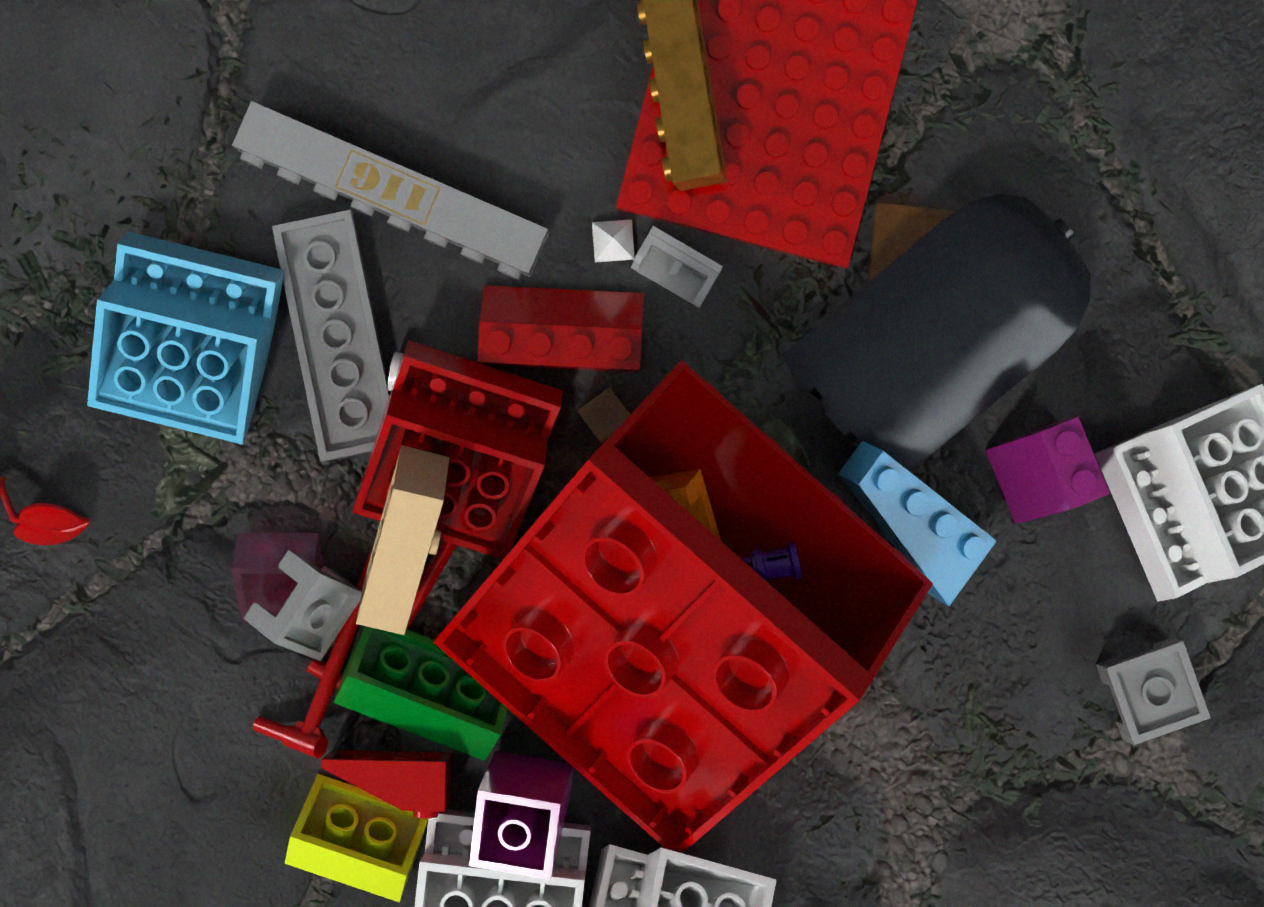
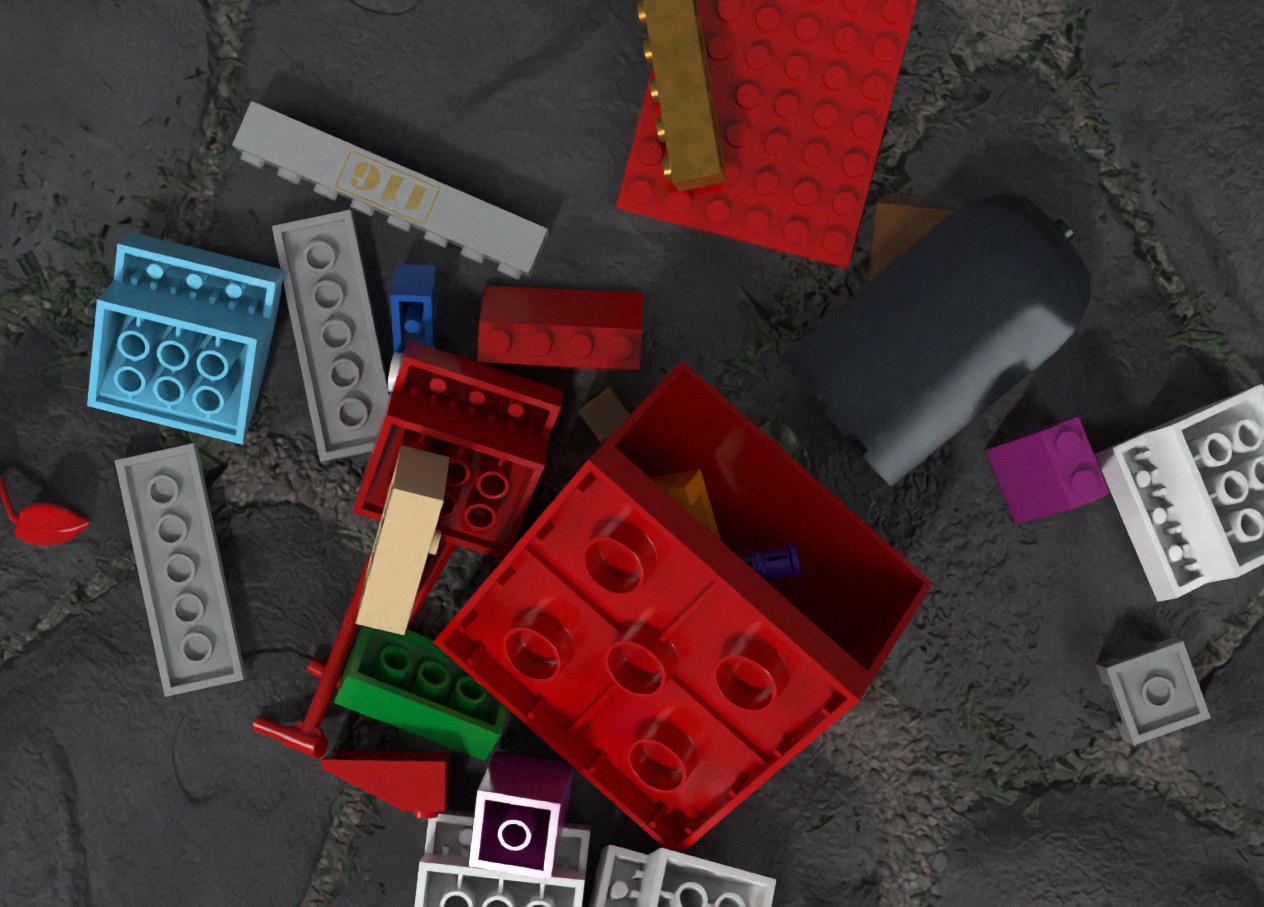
(180, 569): none -> light grey plate
(258, 571): clear pink slope -> none
(312, 611): light grey panel -> none
(355, 839): neon yellow slope -> none
(414, 305): none -> blue slope
(613, 240): white slope -> none
(676, 267): light grey hinge -> none
(917, 521): dark azure wedge -> none

